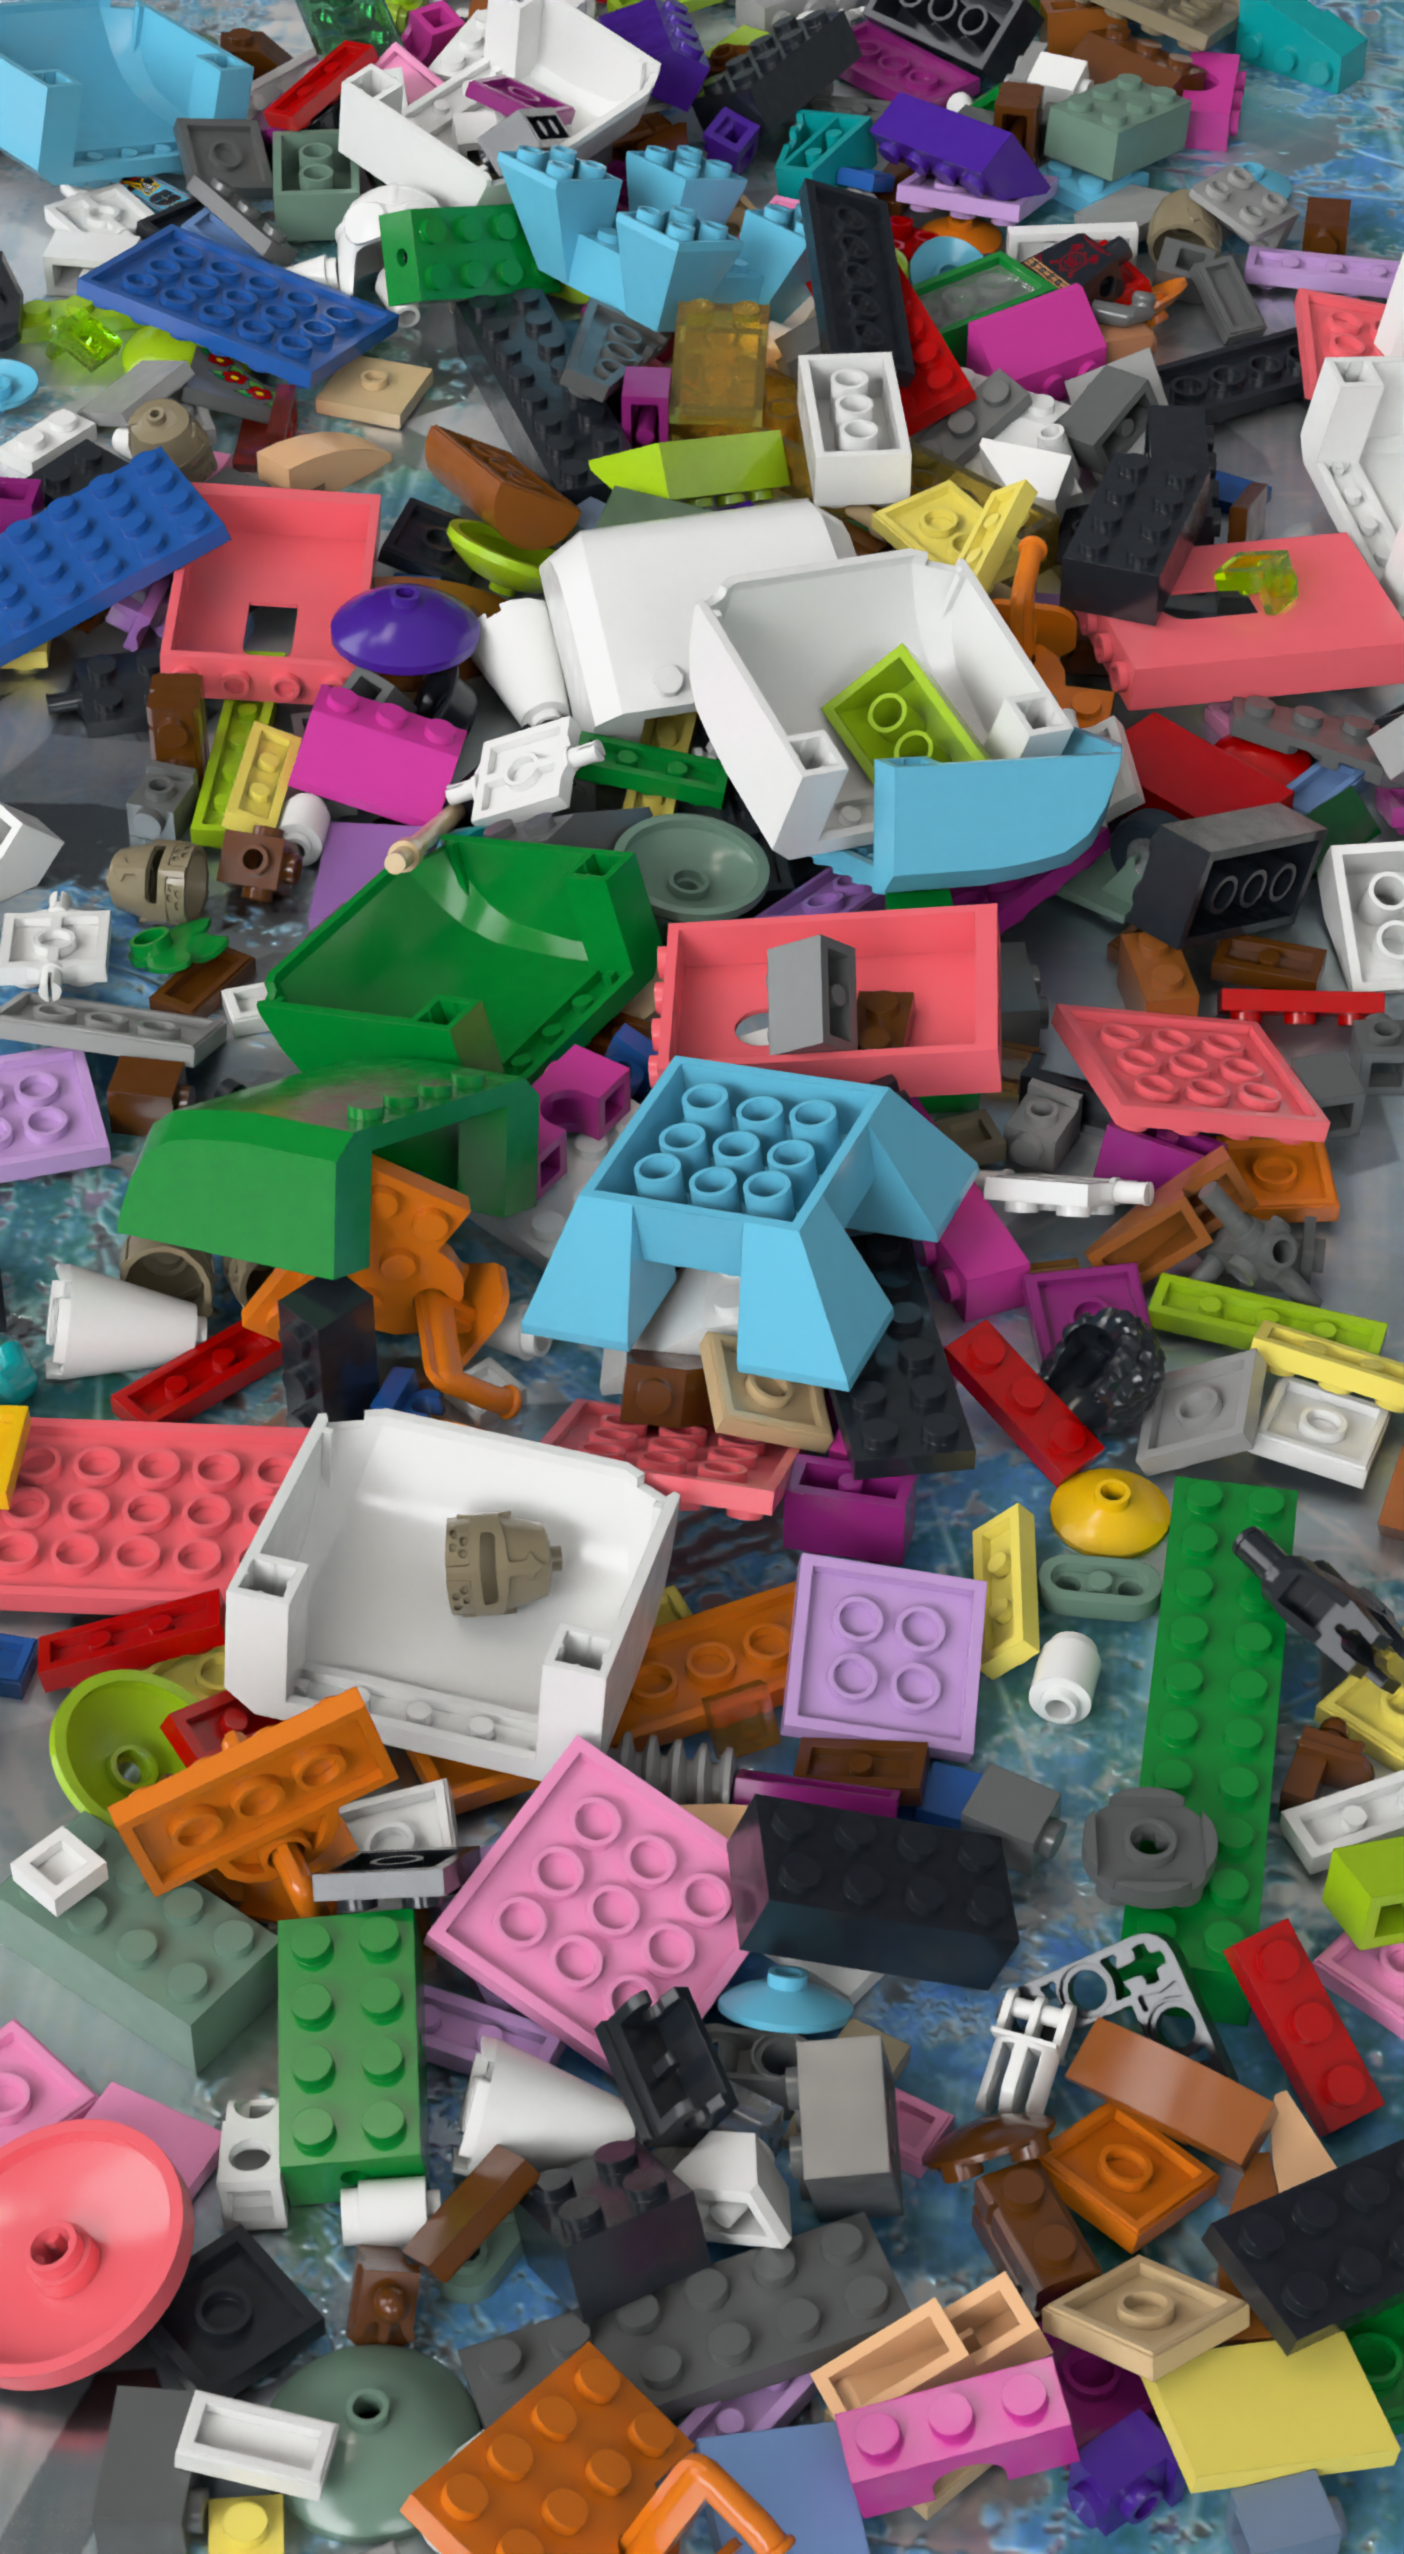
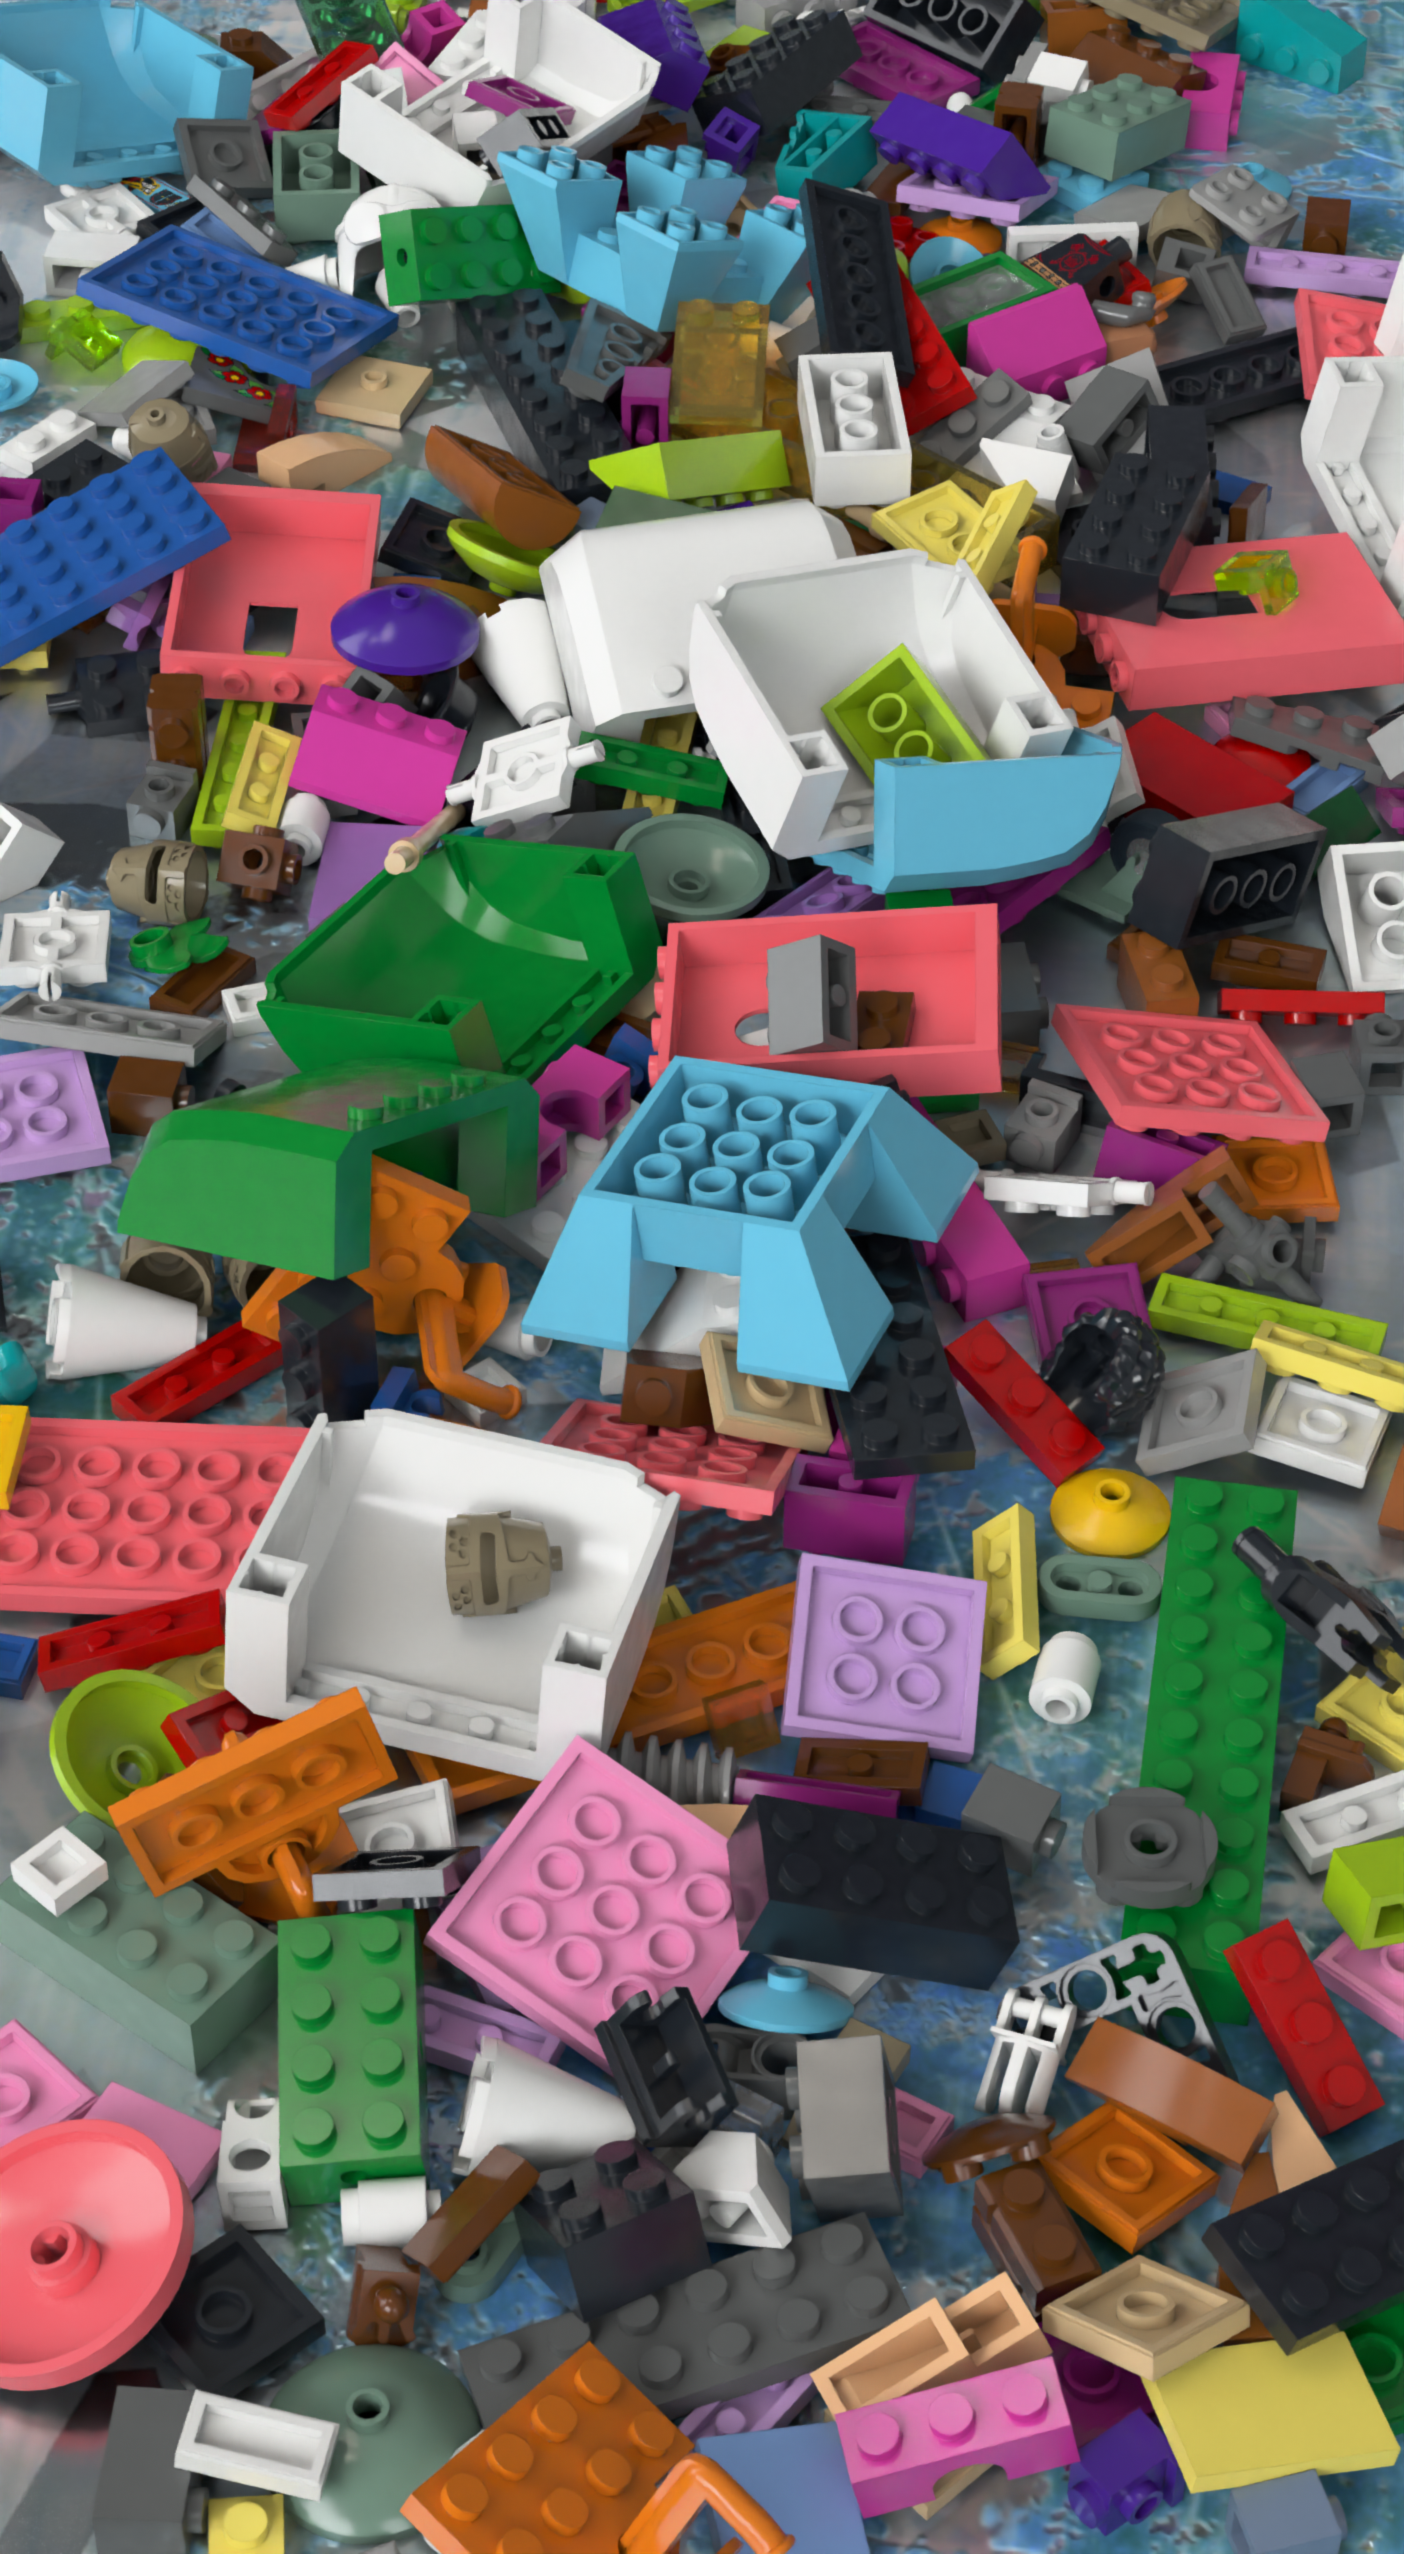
(865, 179): blue tile -> none

